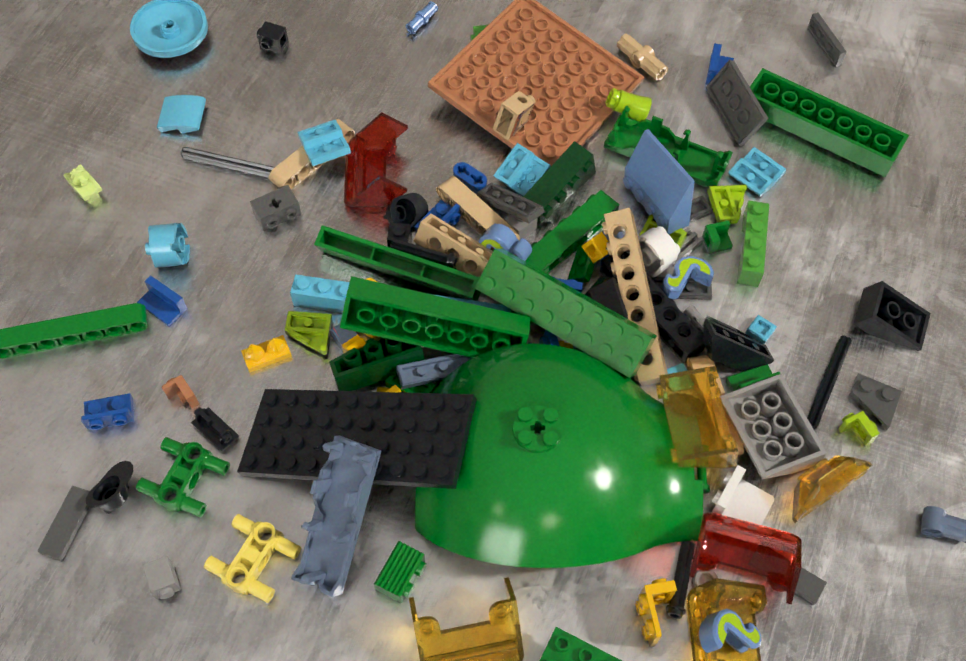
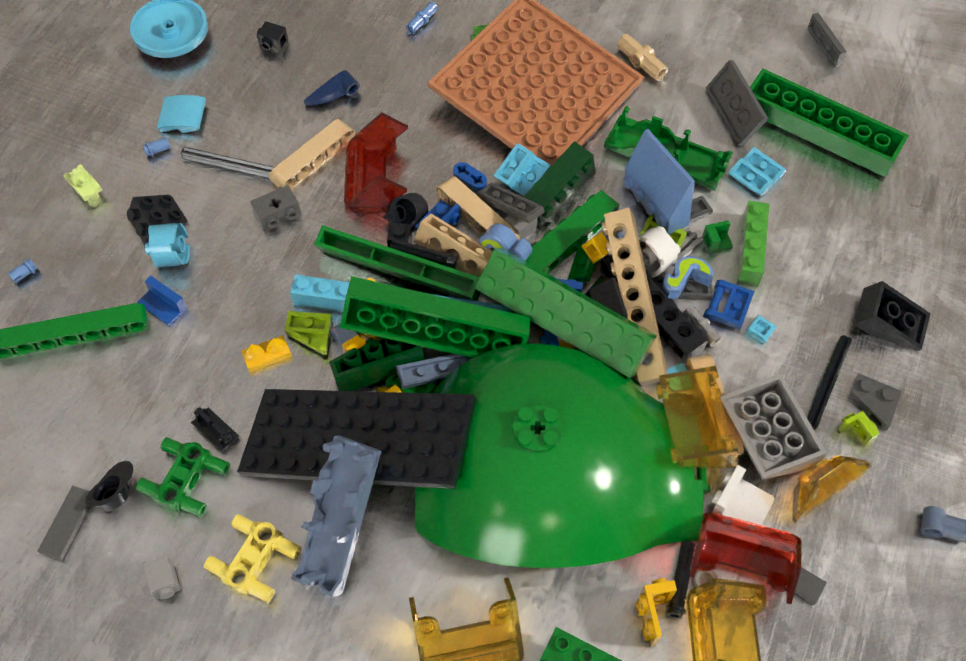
(22, 270): none -> medium blue pin
(108, 412): blue bracket -> none
(153, 211): none -> black bracket
(156, 146): none -> medium blue pin
(179, 387): nougat bracket -> none
(324, 142): medium azure slope -> none
(336, 87): none -> dark blue piece
(400, 572): green brick -> none
(517, 106): tan torso -> none
(638, 105): lime plant -> none
(716, 62): blue panel -> none
(727, 202): lime wing -> none
(728, 627): medium blue animal -> none
(733, 346): black wedge -> none
(735, 308): none -> blue plate
(749, 377): green panel -> none

